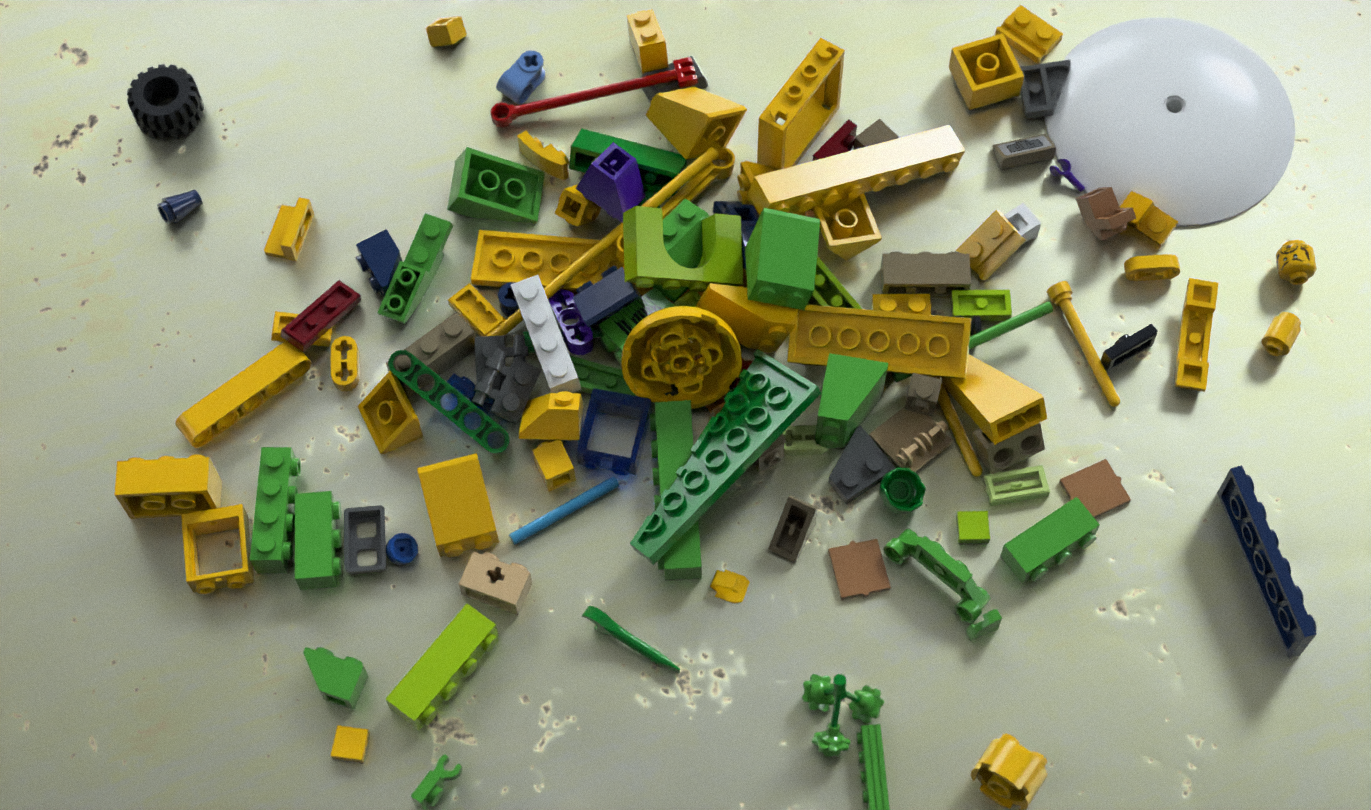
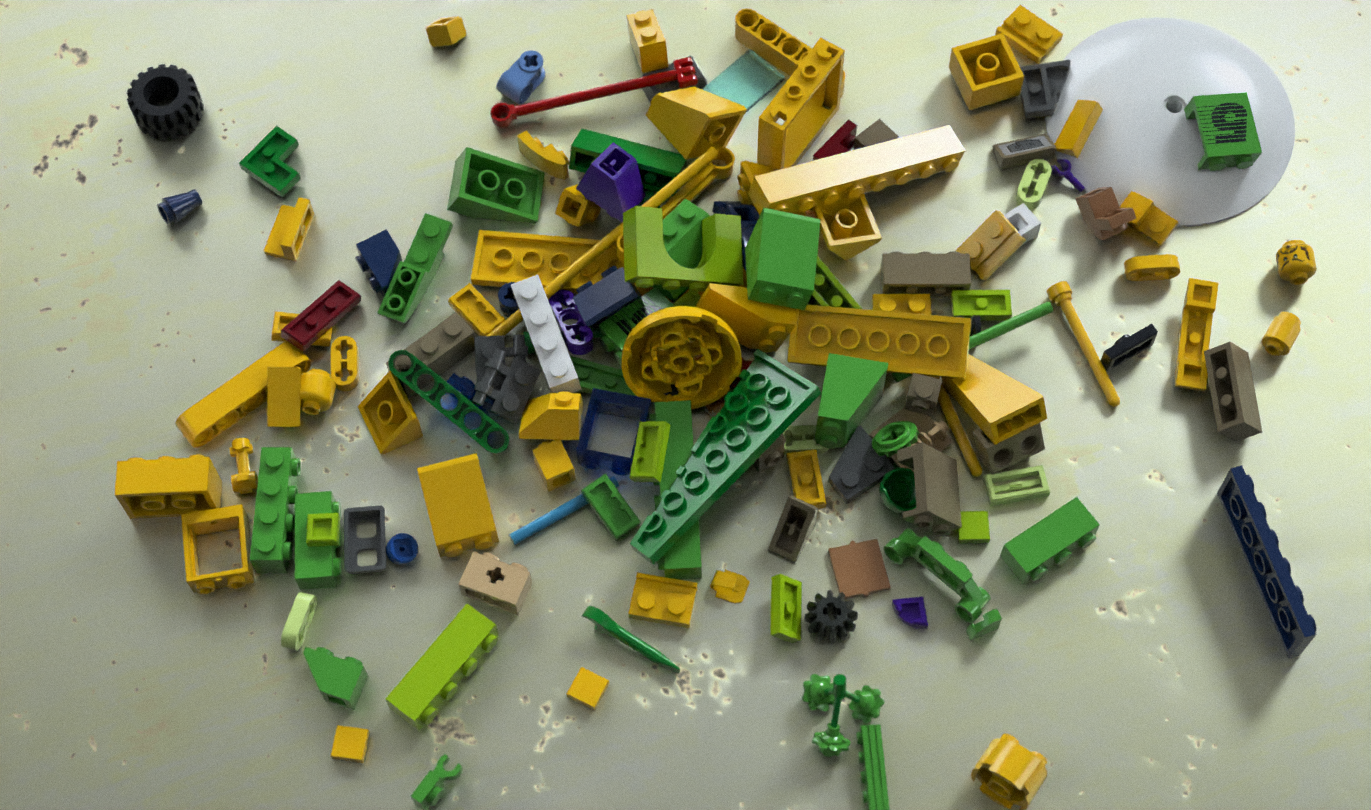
(245, 480): none -> yellow bar
(267, 164): none -> green plate
(283, 396): none -> yellow slope
(299, 621): none -> yellowish green beam
(316, 391): none -> yellow head
(323, 529): none -> lime tile
(588, 688): none -> yellow tile
(610, 507): none -> bright green plate
(650, 451): none -> lime plate
(663, 600): none -> yellow plate
(746, 80): none -> clear light blue piece
(779, 42): none -> yellow beam
(786, 608): none -> lime plate
(806, 477): none -> yellow plate
(841, 612): none -> pearl dark grey gear
(885, 442): none -> bright green gear
(911, 611): none -> dark purple tile
(935, 489): none -> dark tan panel
(1038, 185): none -> yellowish green beam
(1078, 127): none -> yellow slope
(1096, 488): medium nougat piece -> none
(1225, 130): none -> bright green panel
(1233, 391): none -> dark tan brick

